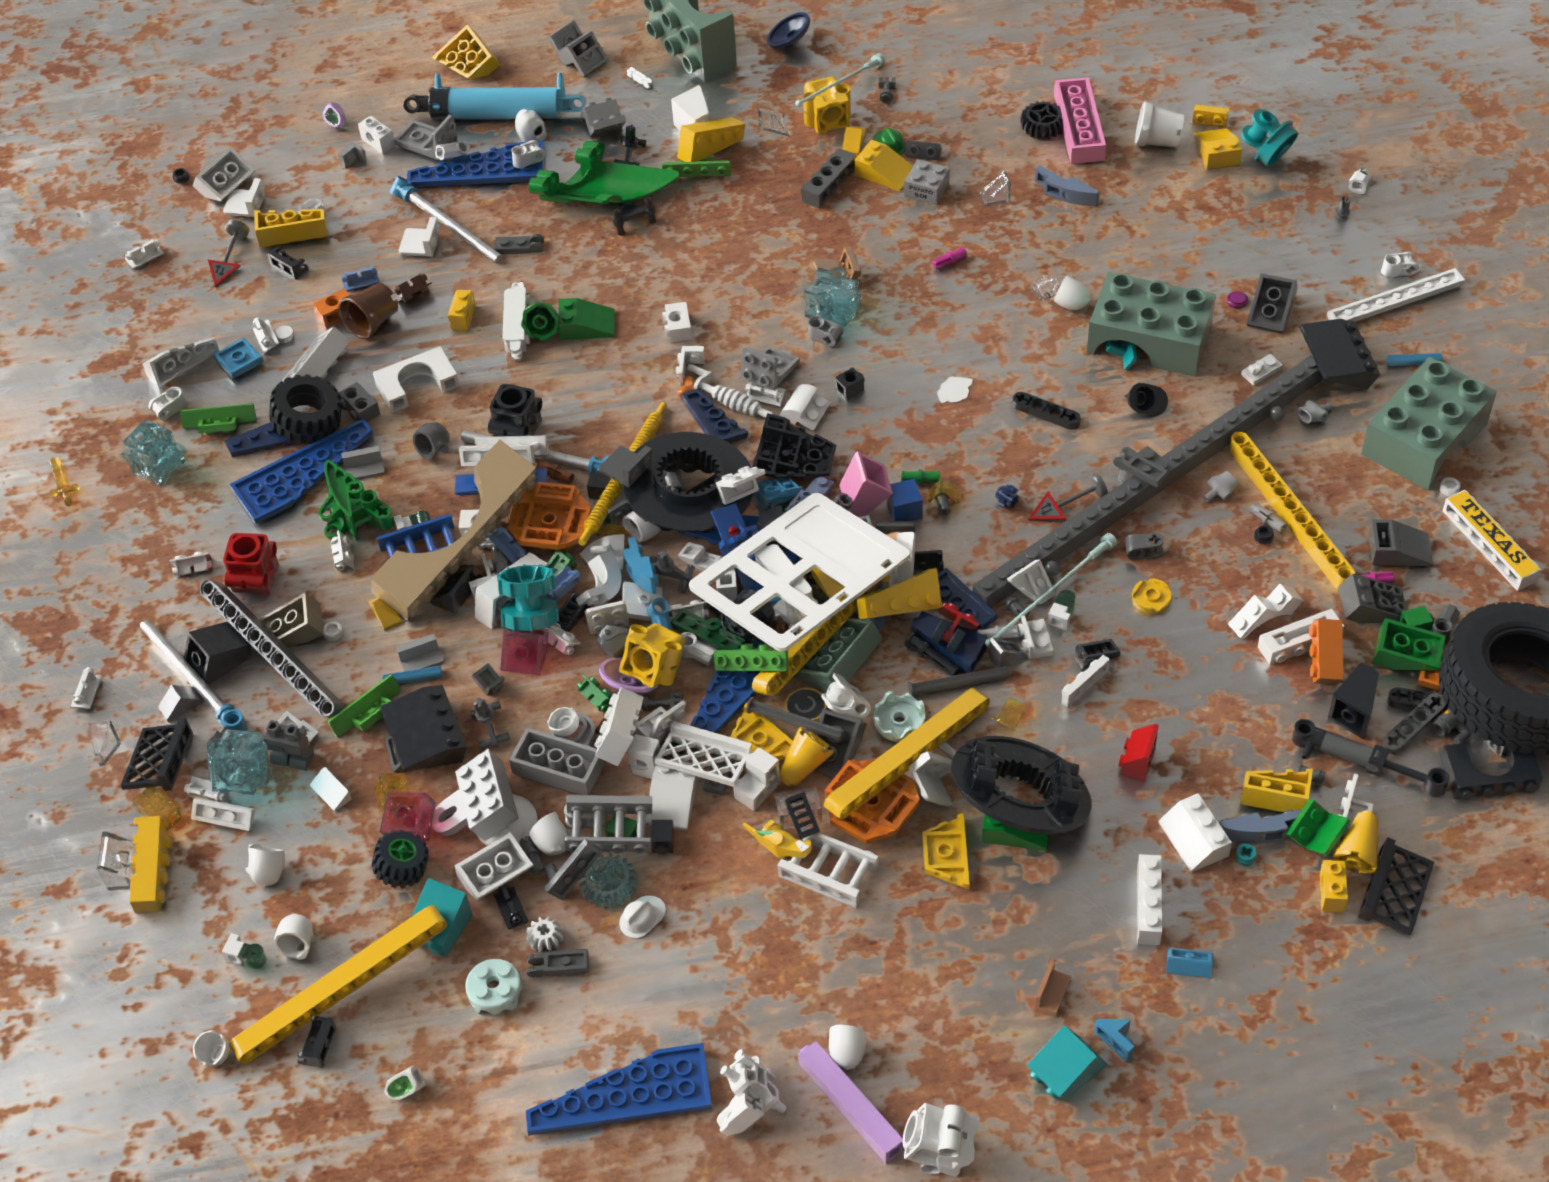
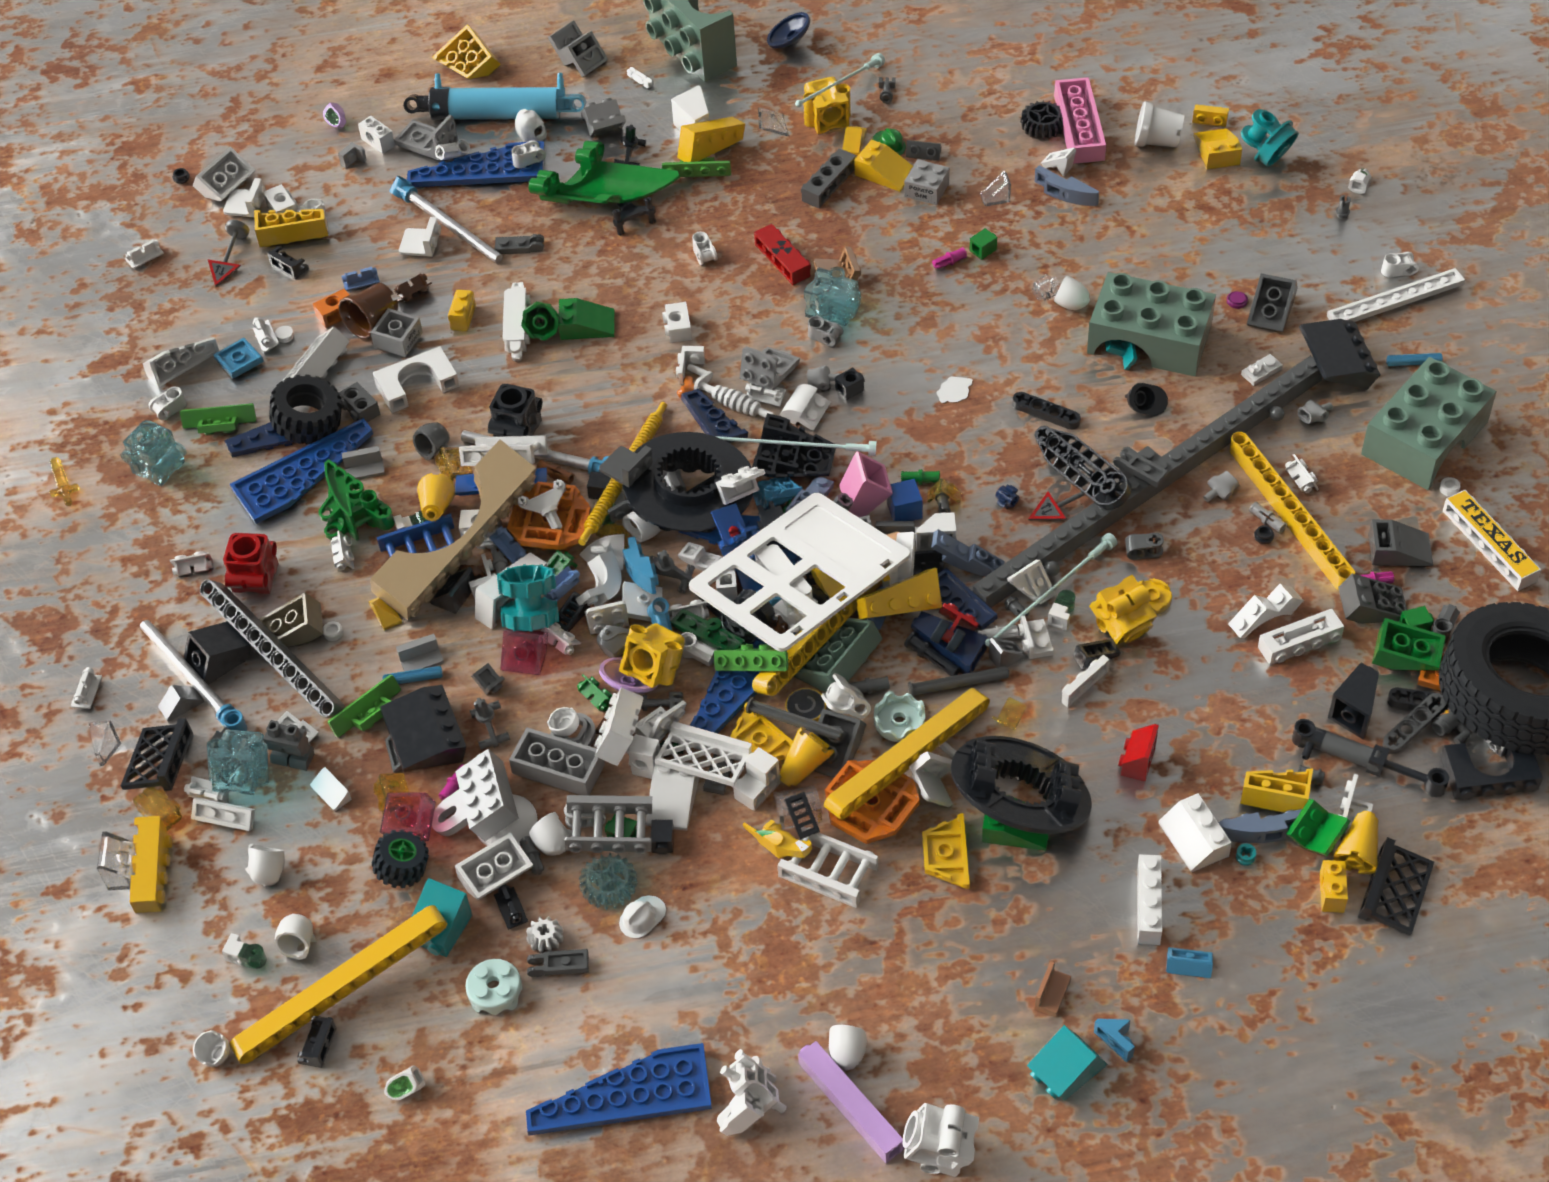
(280, 199): none -> white brick
(396, 332): none -> light grey brick
(435, 495): none -> yellow cone
(449, 462): none -> clear yellow bracket
(450, 787): none -> dark pink axle
(546, 504): none -> white axle
(565, 878): dark grey piece -> none
(703, 248): none -> white piece
(782, 254): none -> red brick
(820, 377): none -> light grey piece
(869, 685): none -> dark grey pin
(870, 448): none -> light aqua piece
(924, 533): none -> white slope
(970, 559): none -> sand blue slope
(983, 244): none -> green brick
(1061, 159): none -> white slope
(1102, 486): none -> black beam
(1124, 611): none -> yellow piece
(1306, 480): none -> white hinge
(1326, 651): orange brick -> none

